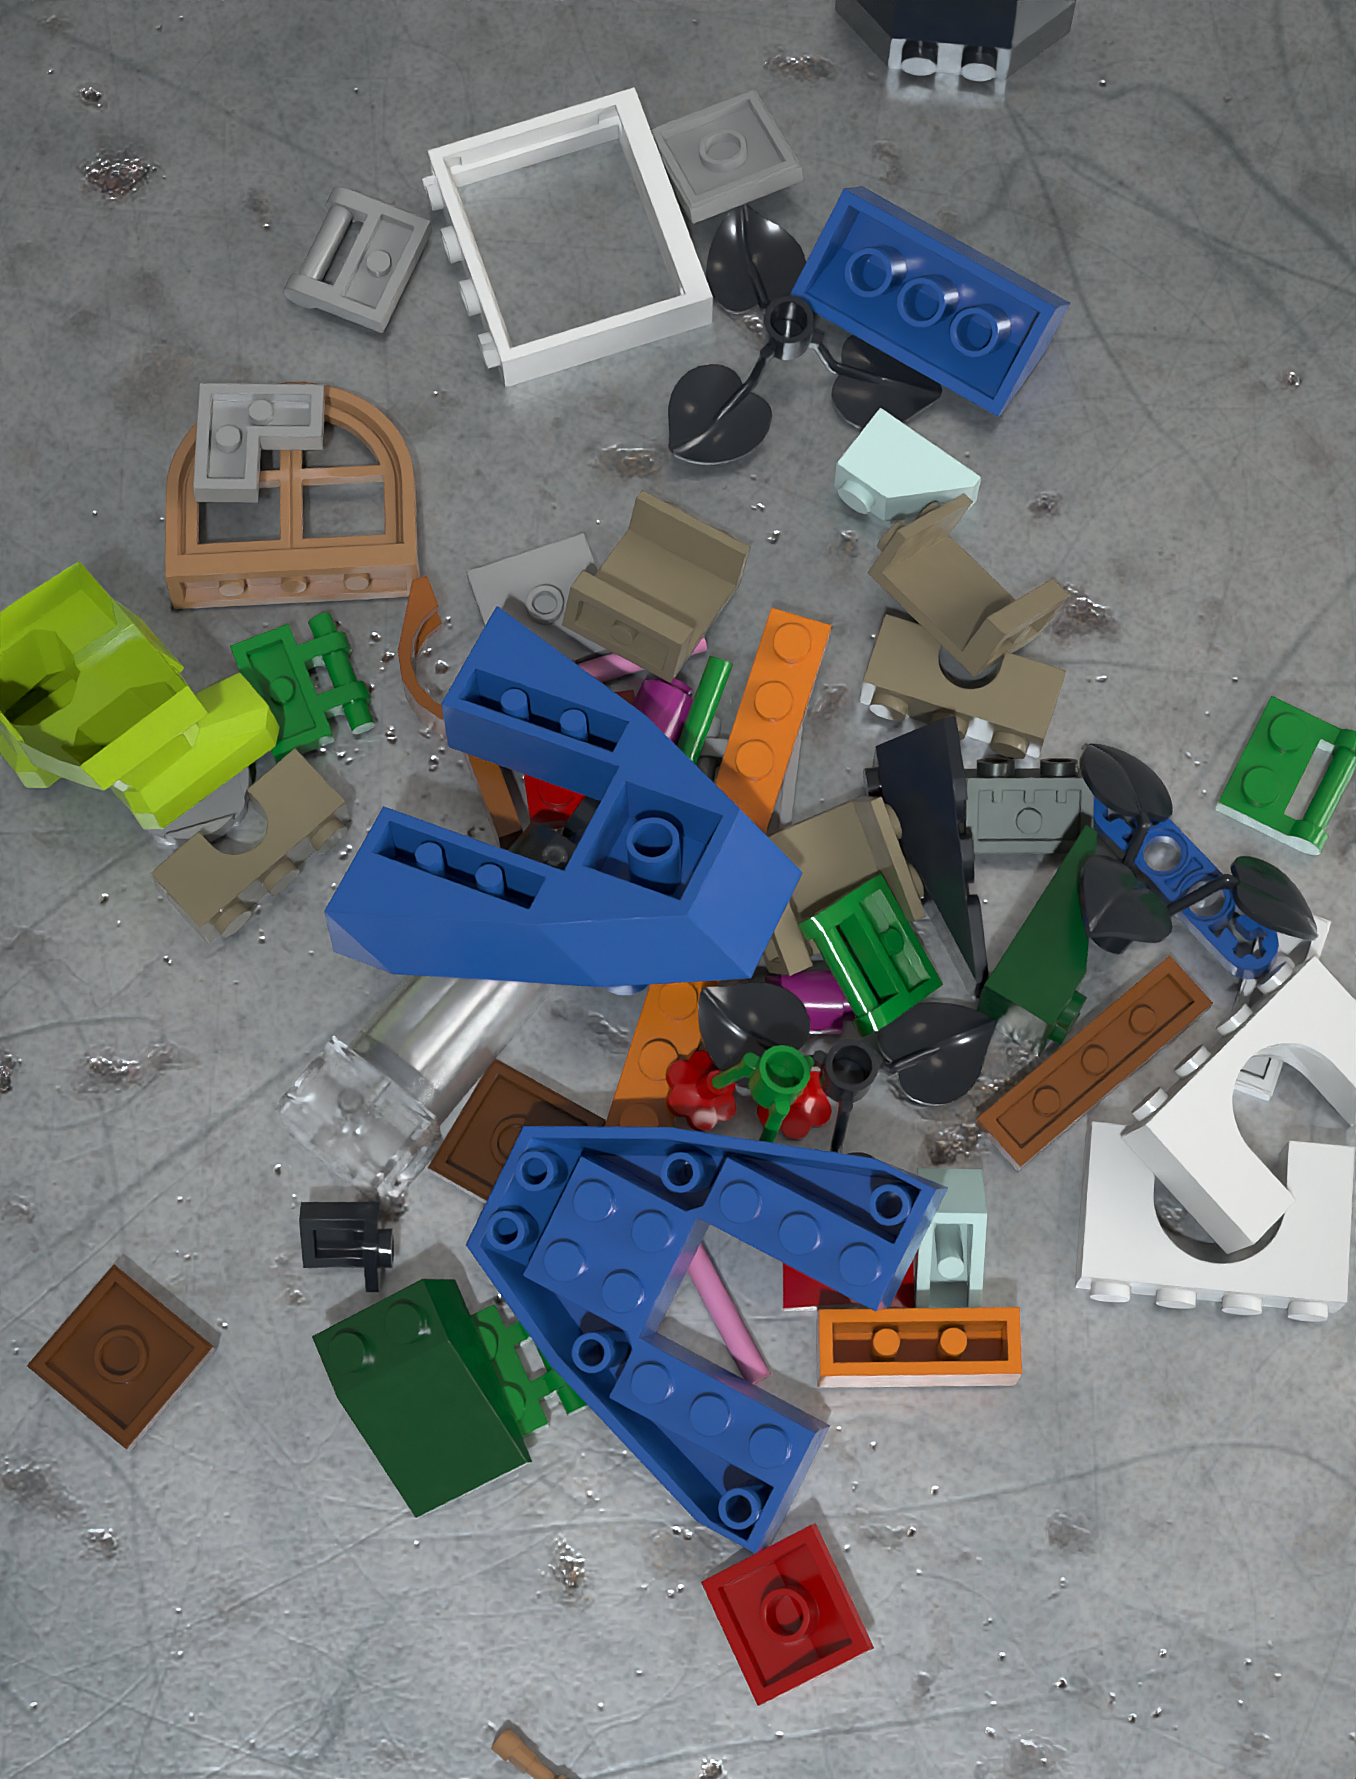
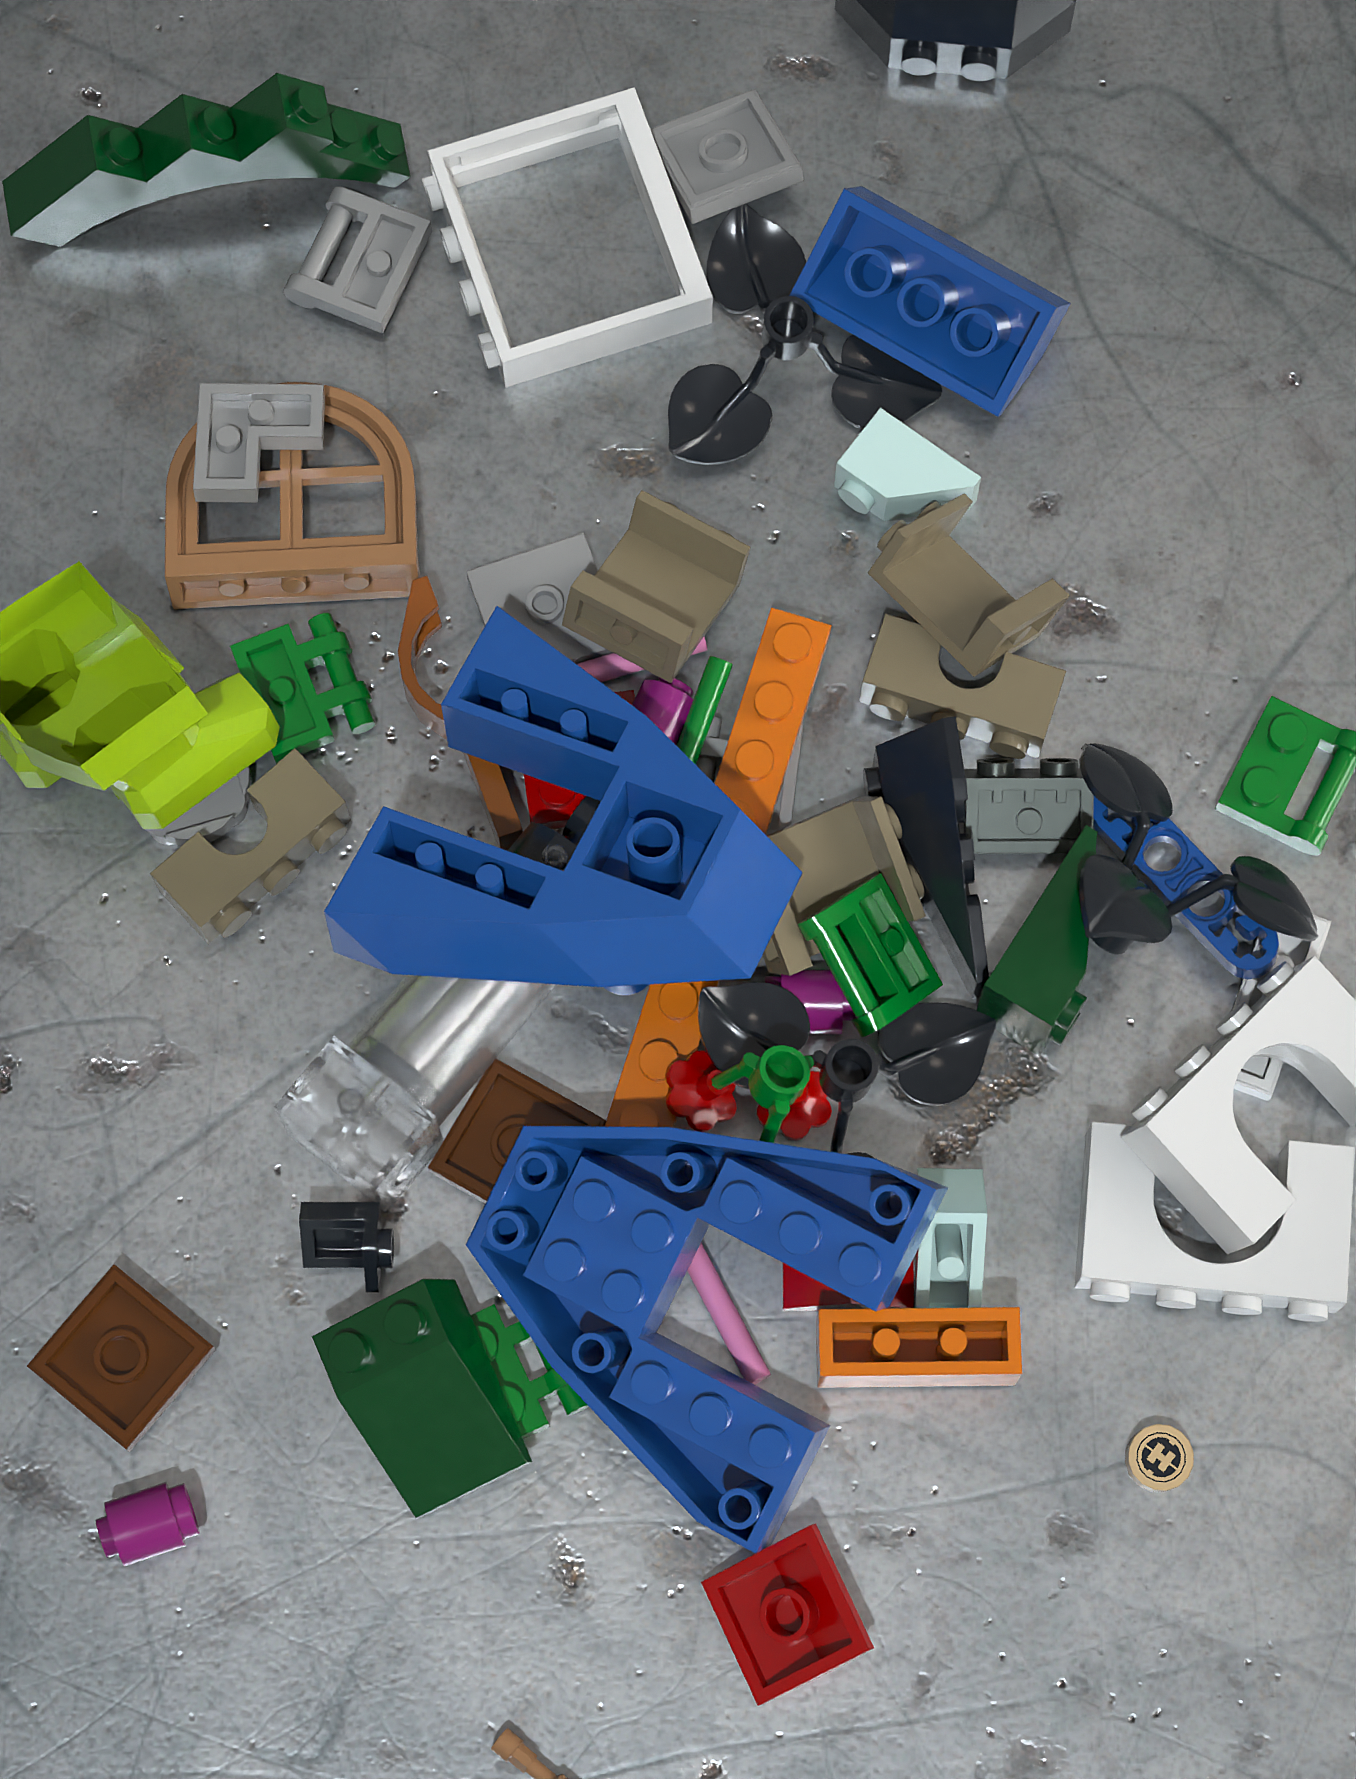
(147, 1523): none -> magenta brick
(194, 145): none -> dark green arch
(1093, 1063): dark orange plate -> none
(1159, 1458): none -> tan tile

